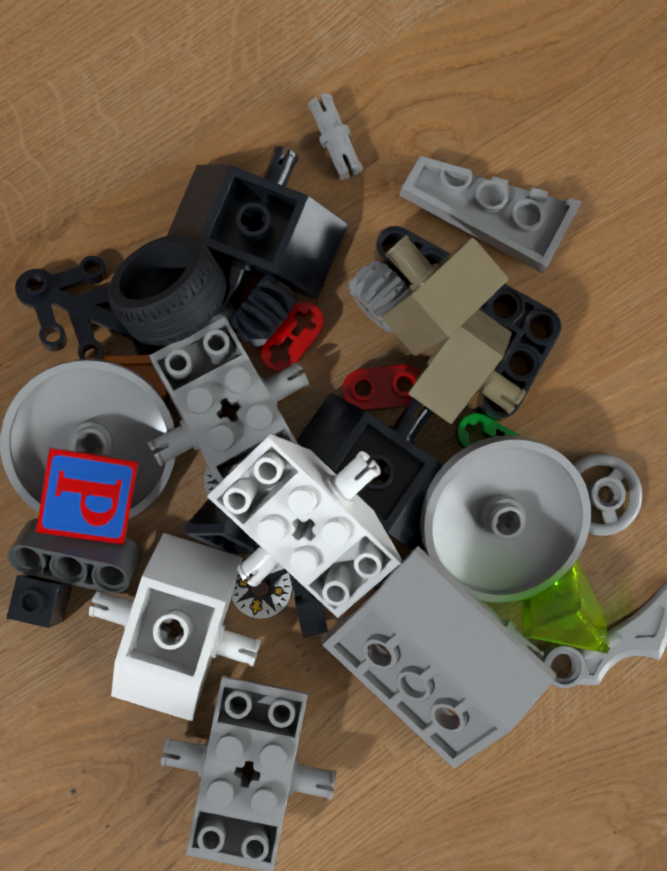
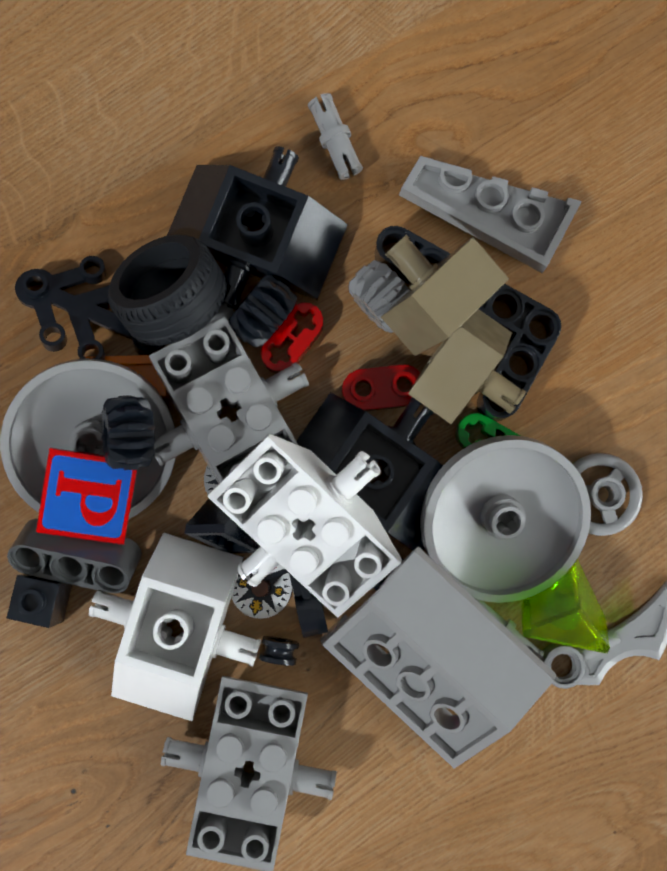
(128, 432): none -> black gear
(278, 650): none -> black bush

